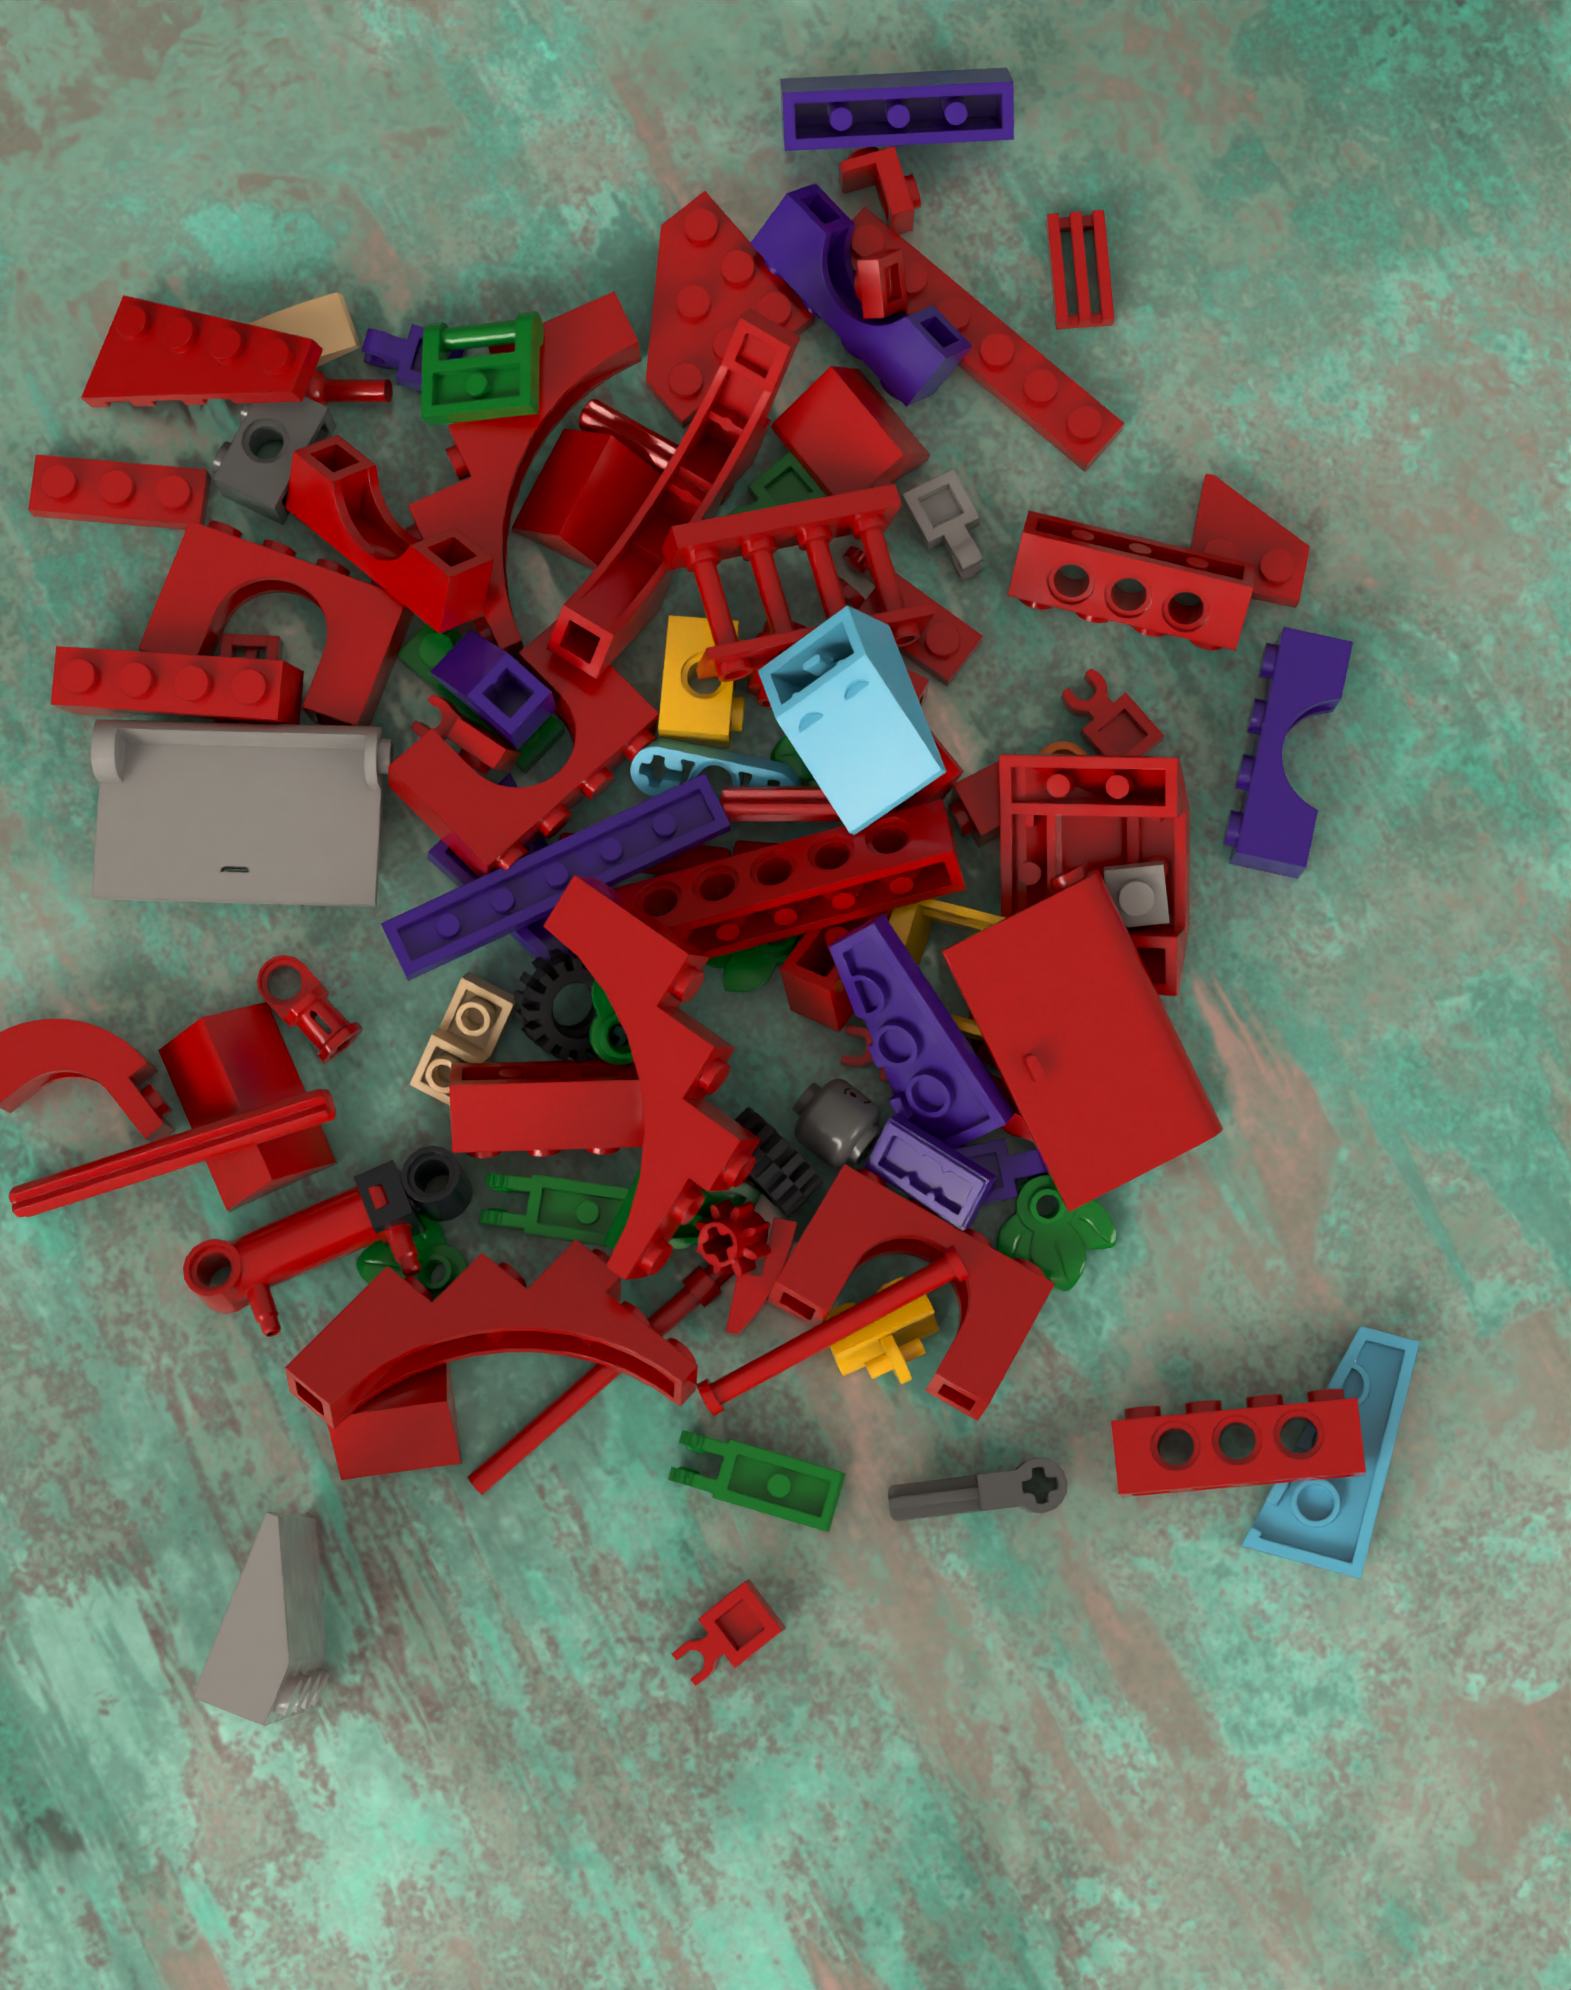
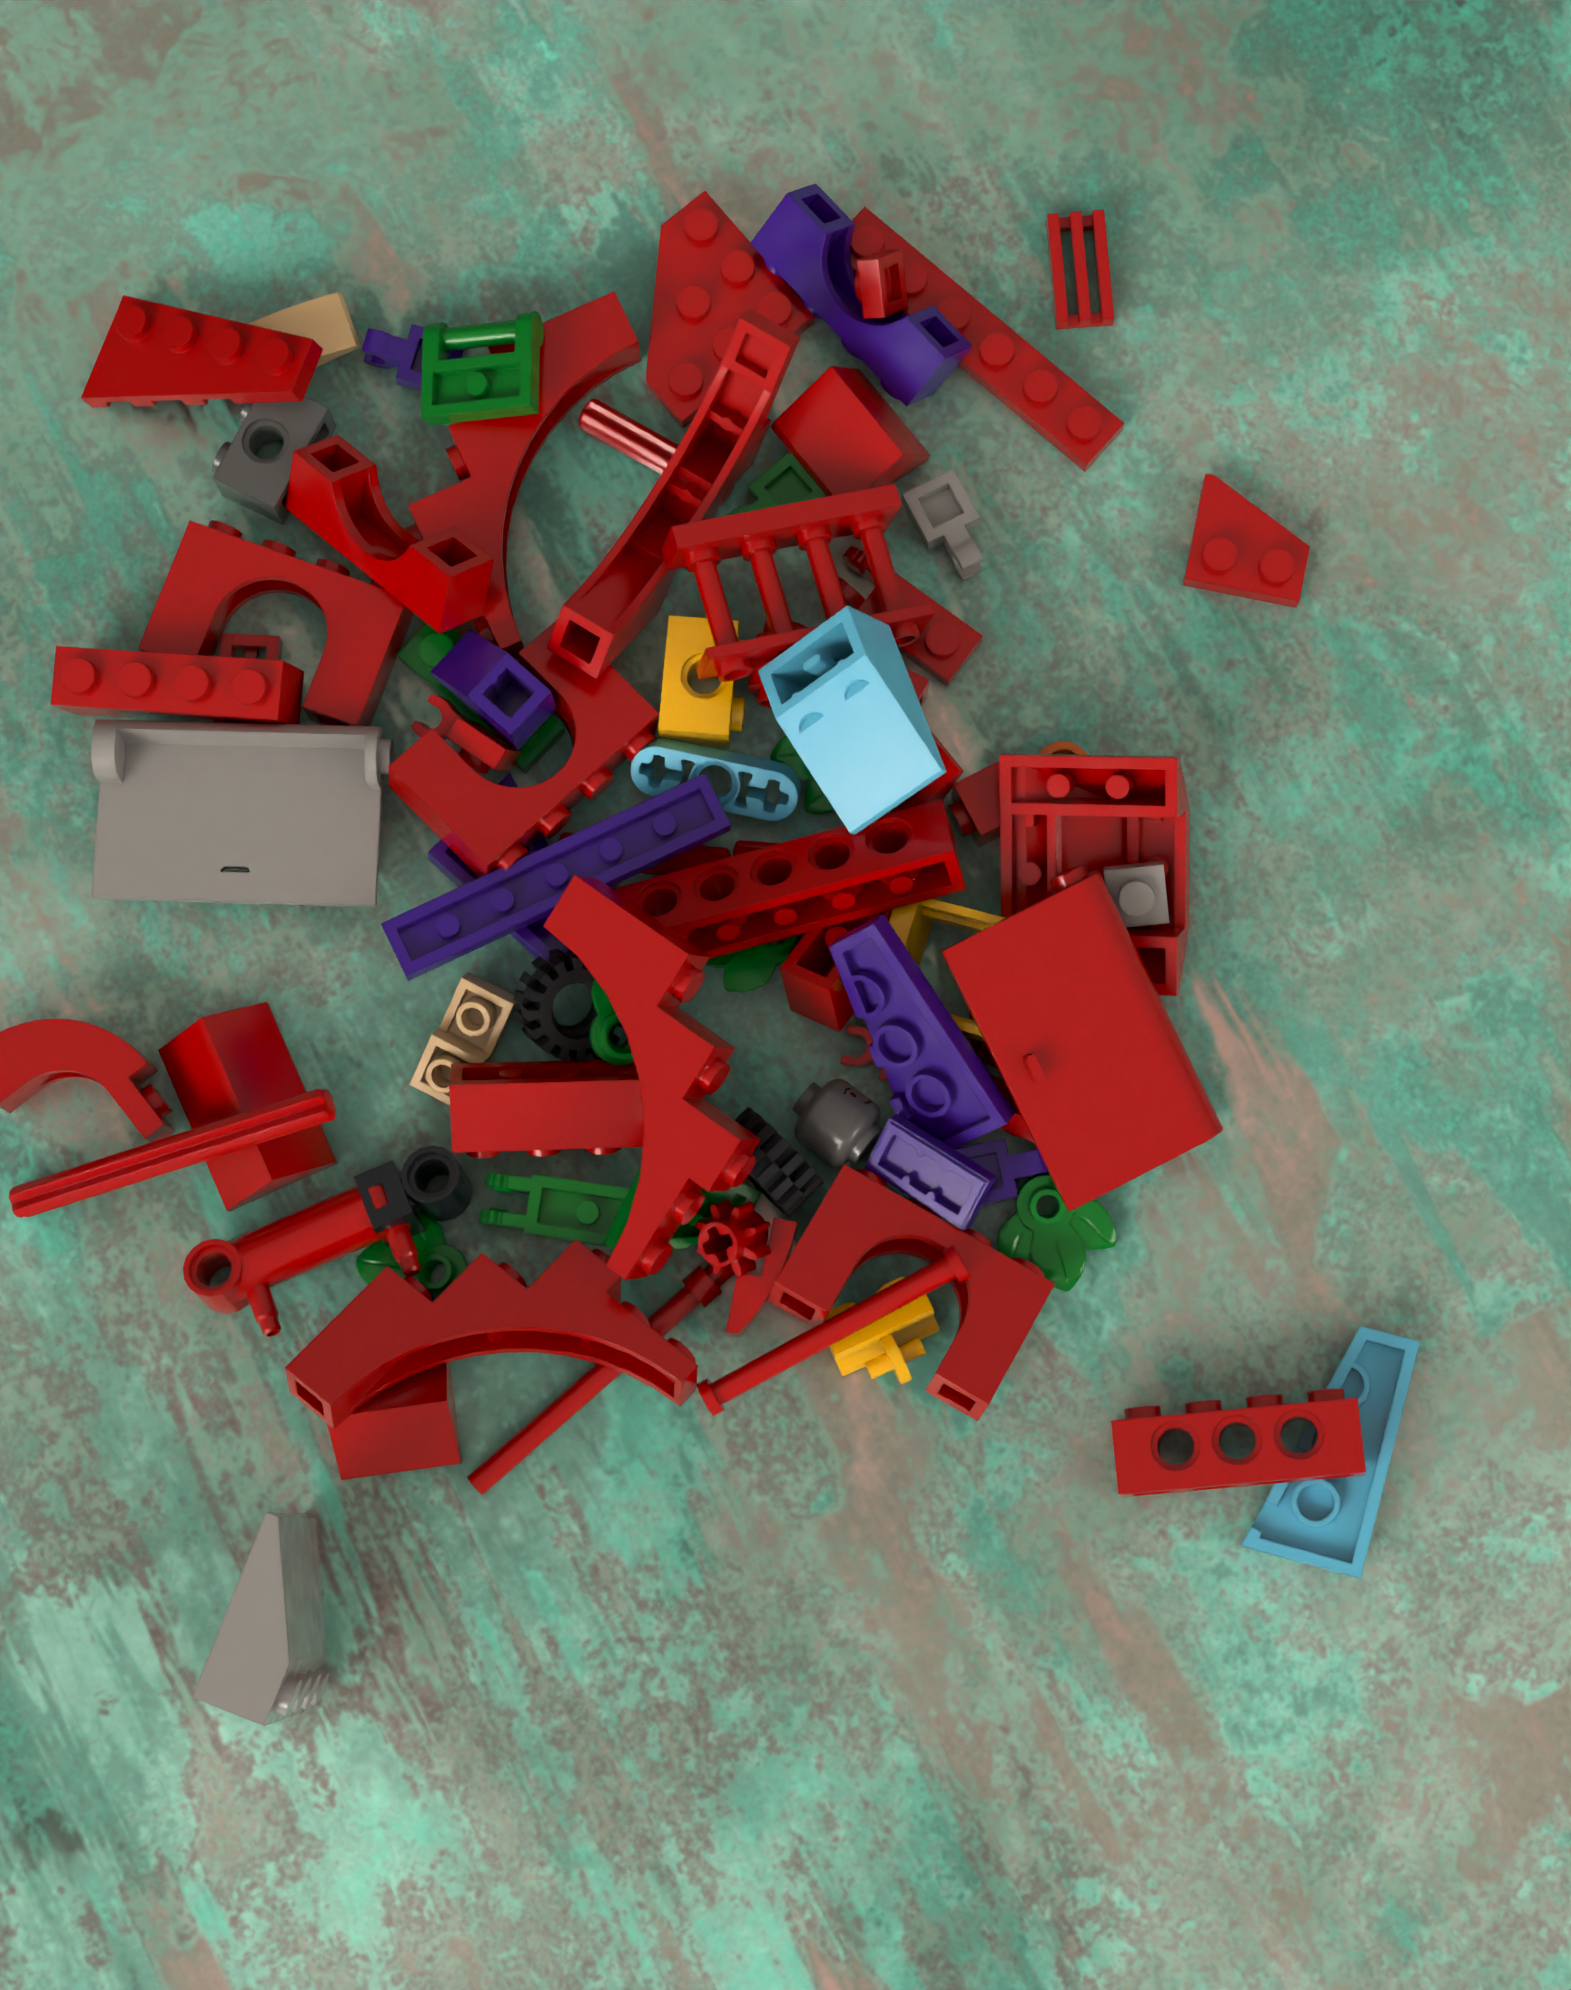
(118, 492): red plate -> none
(305, 1006): red connector -> none
(348, 390): red bar -> none
(585, 496): red slope -> none
(735, 1628): red plate -> none
(765, 1481): green hinge -> none
(778, 804): red axle -> none
(883, 170): red bracket -> none
(897, 109): dark purple brick -> none
(977, 1493): dark grey connector -> none
(1113, 726): red plate -> none
(1160, 567): red brick -> none
(1274, 822): dark purple arch -> none

